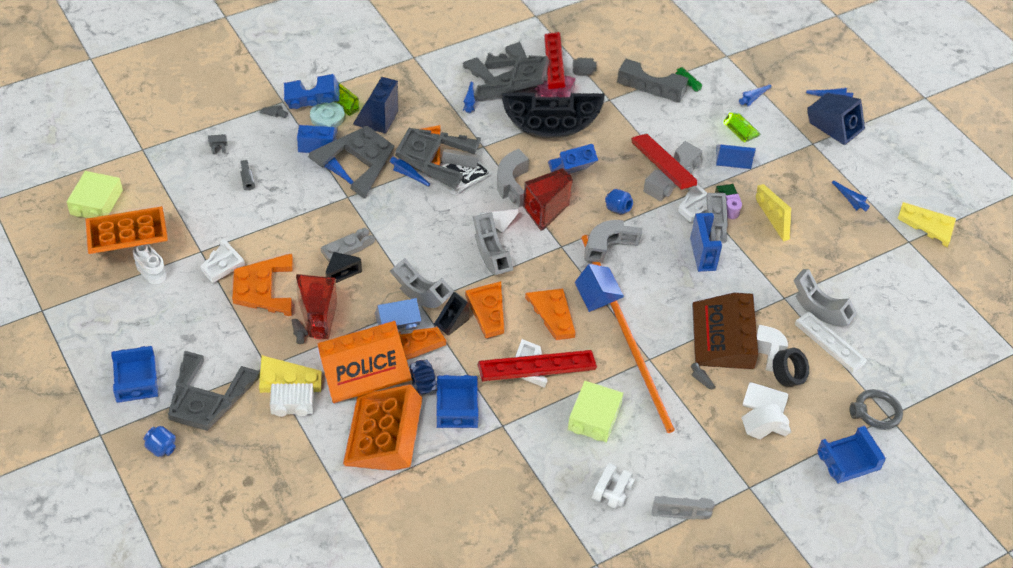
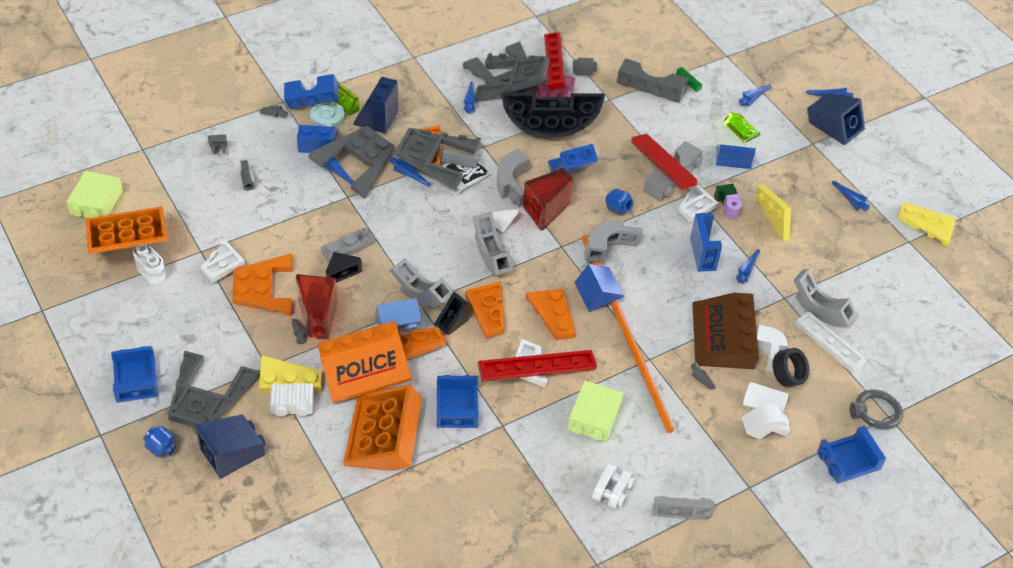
(229, 443): none -> dark blue slope
(423, 376): dark blue gear -> none
(717, 205): light grey hinge -> none
(746, 268): none -> blue piece

